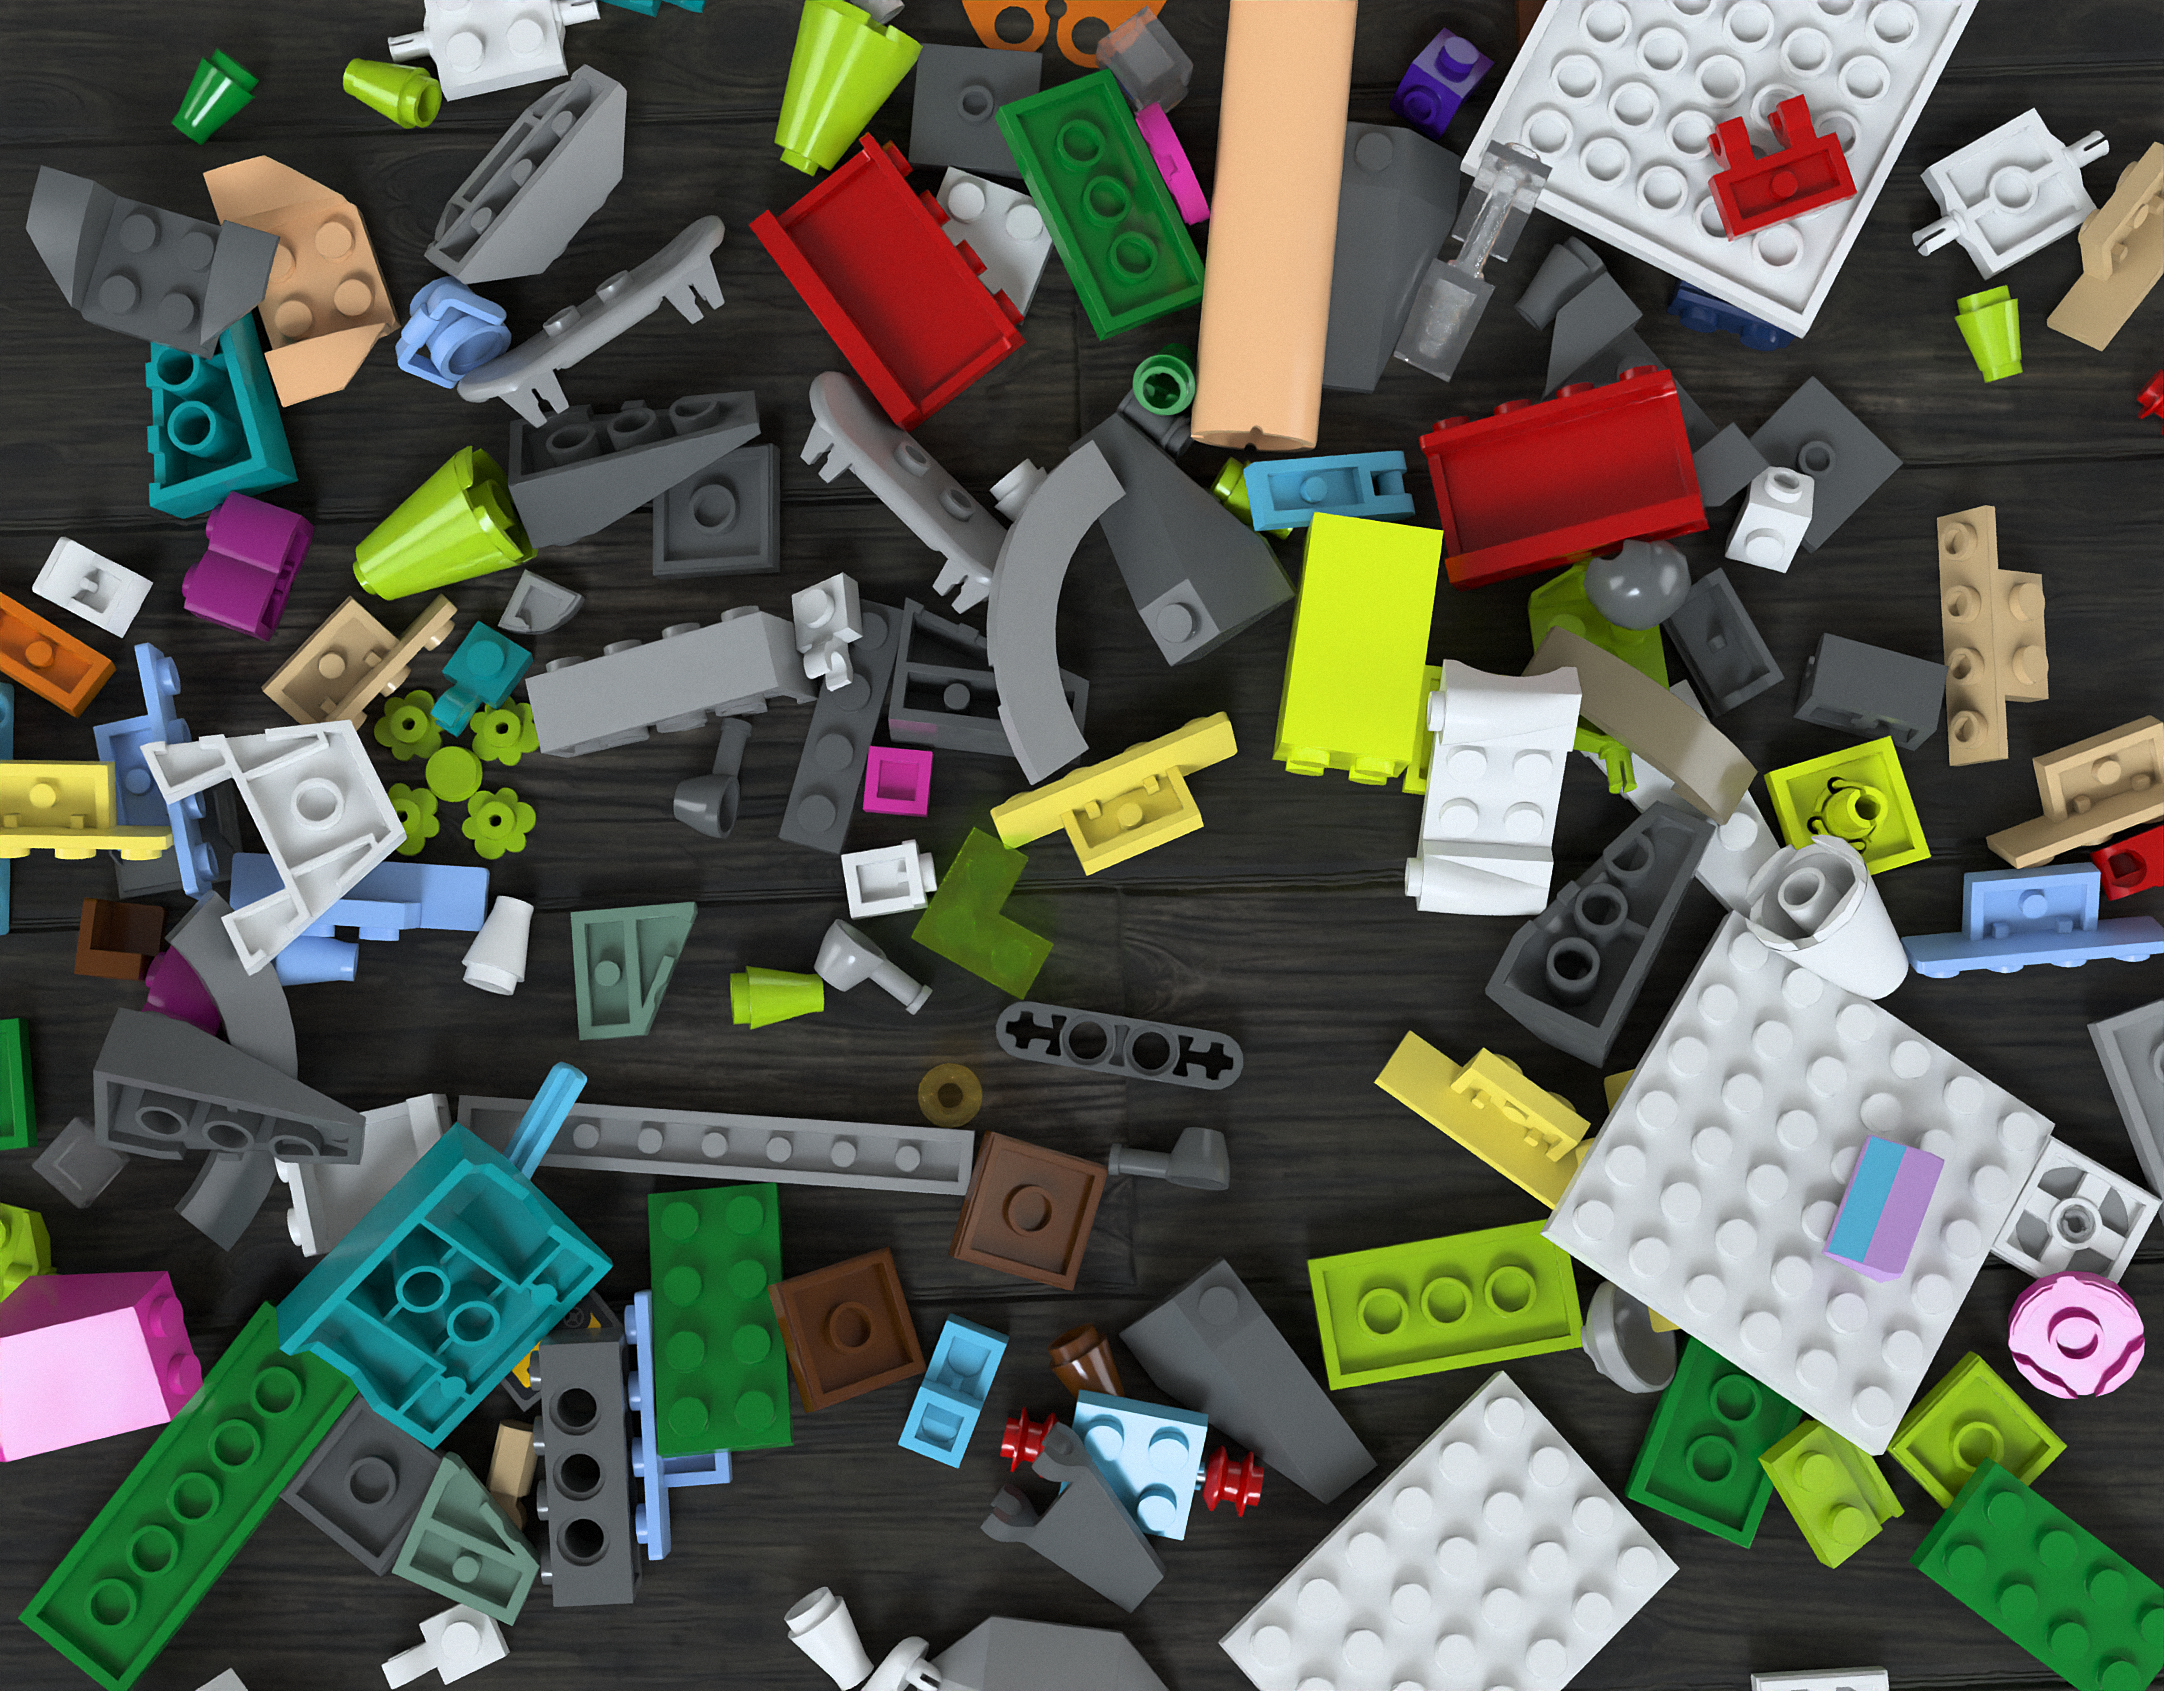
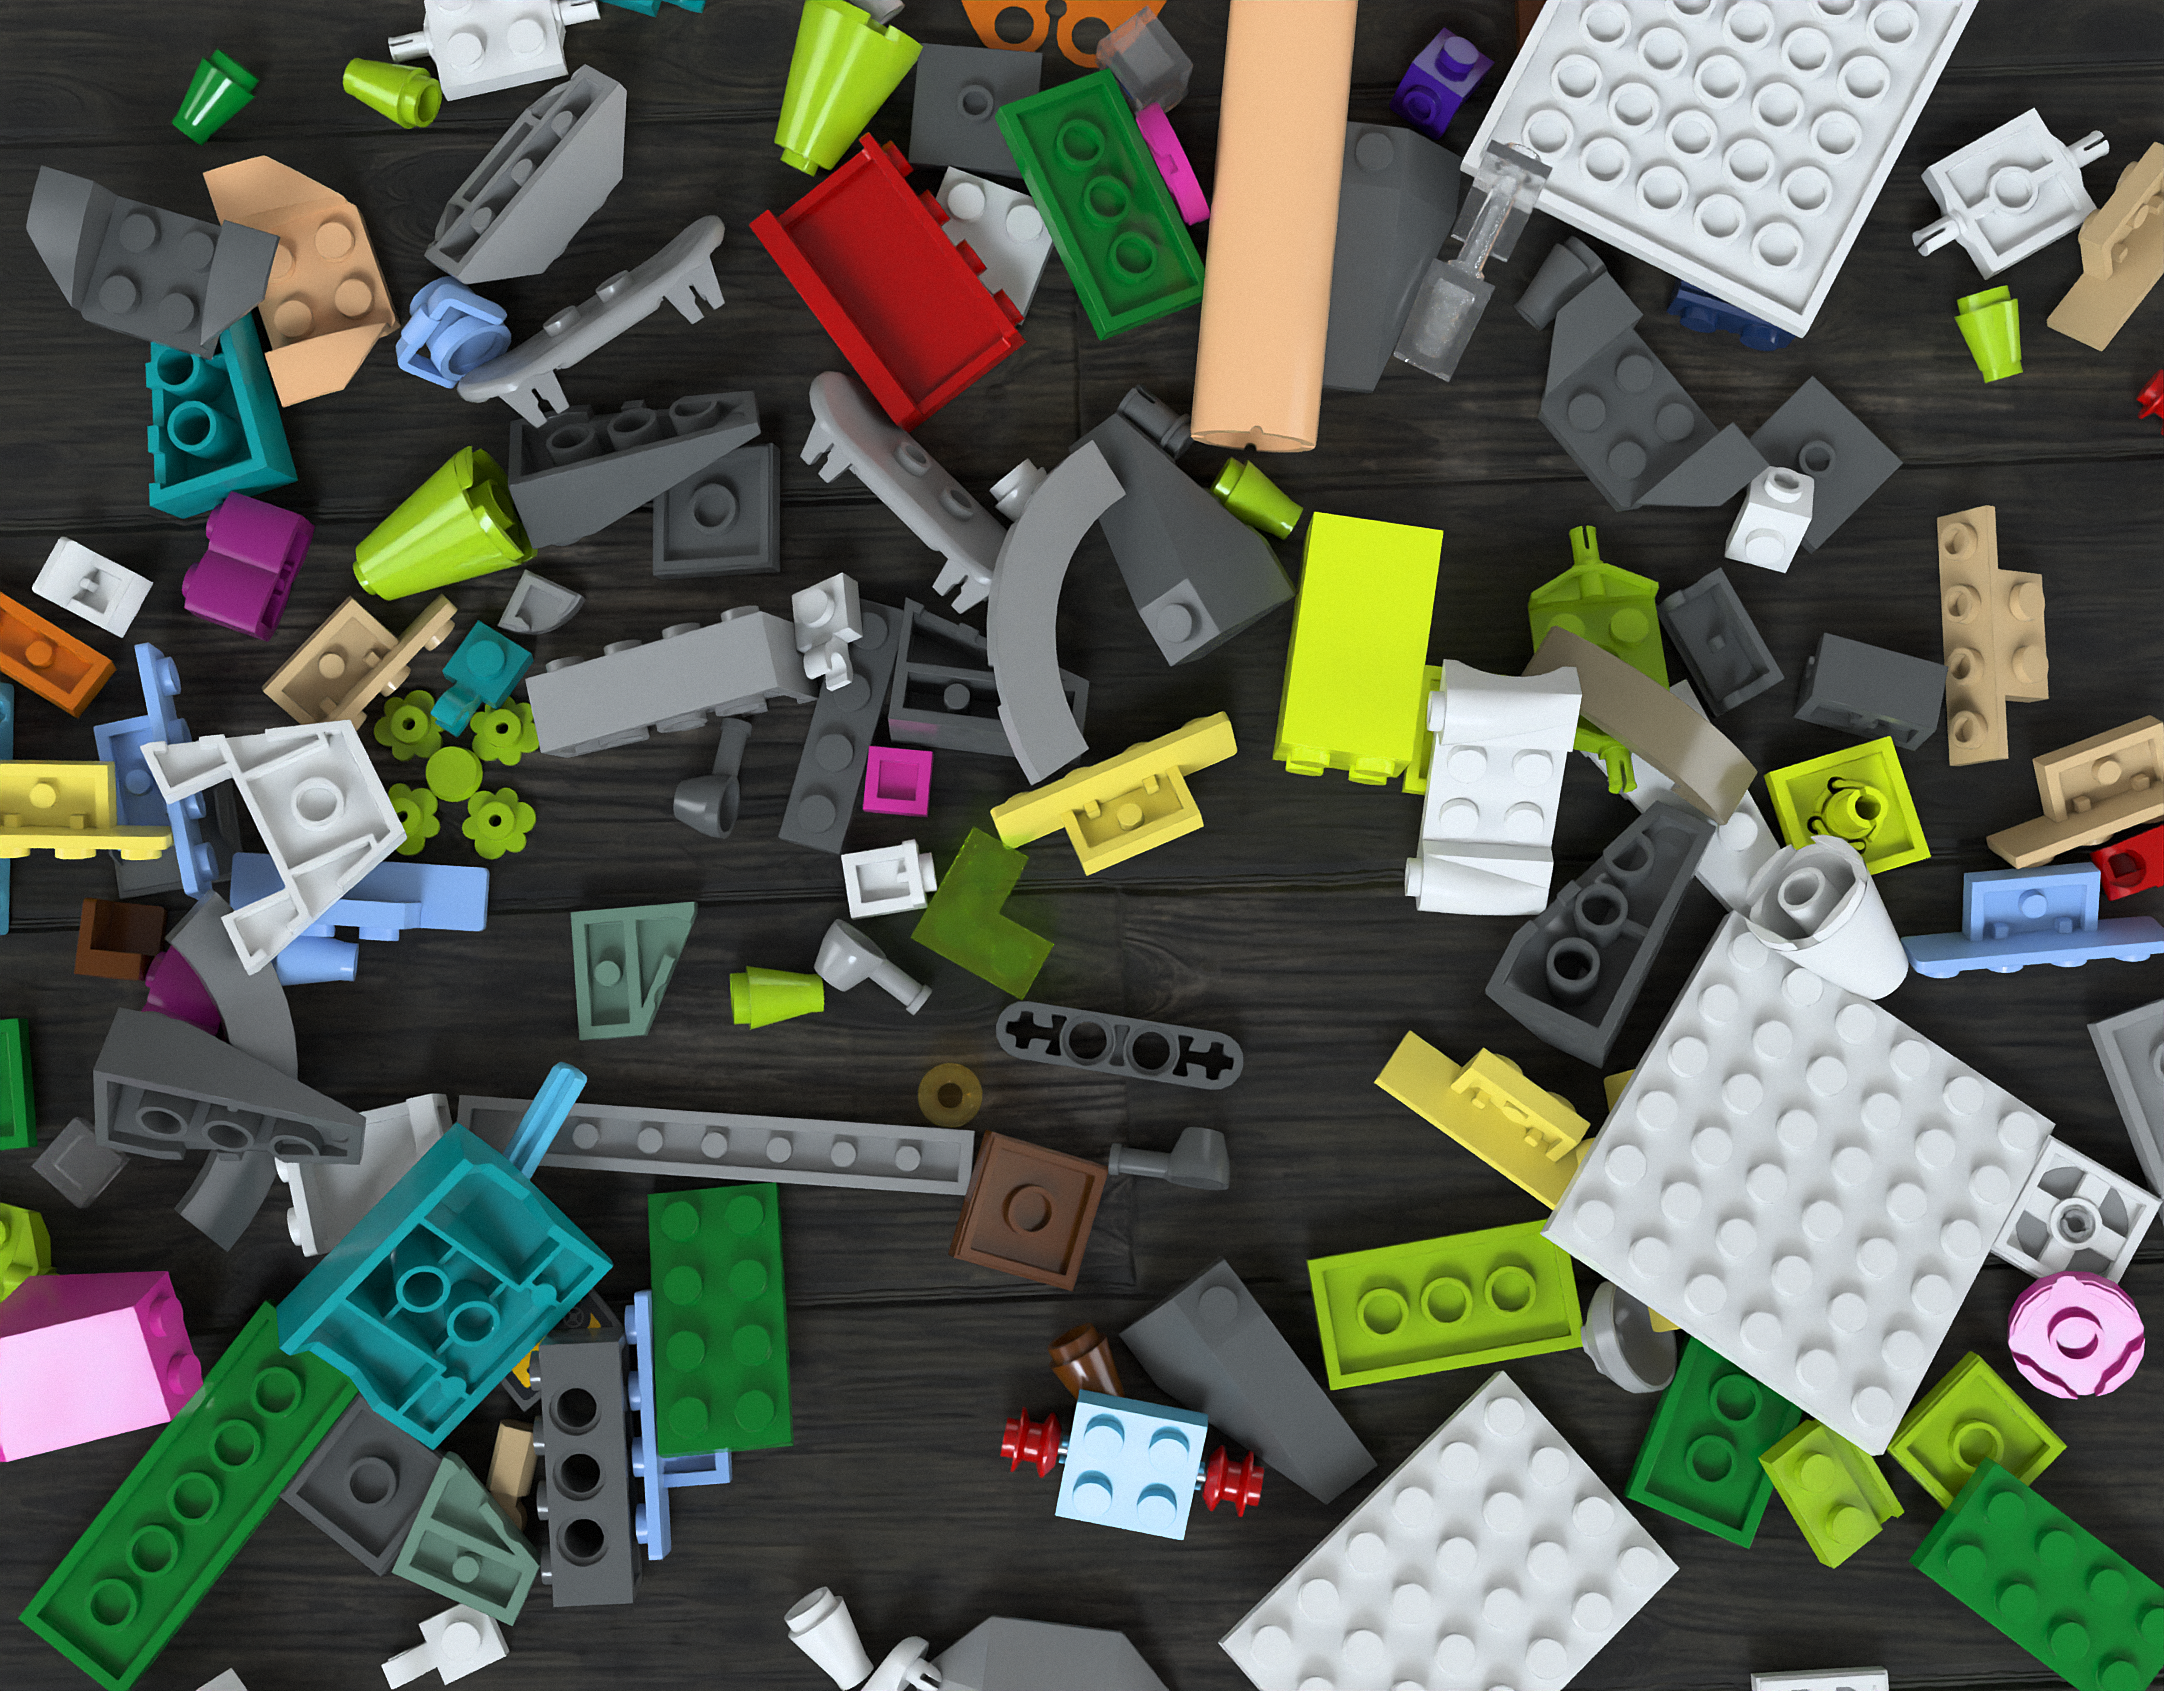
(500, 949): white cone -> none
(846, 1329): reddish brown plate -> none
(953, 1390): medium azure slope -> none
(1083, 1528): dark grey flag -> none
(1166, 380): green cone -> none
(1291, 490): medium azure plate -> none
(1564, 478): red panel -> none
(1639, 585): dark grey hair -> none
(1780, 186): red plate -> none
(1883, 1208): slope -> none

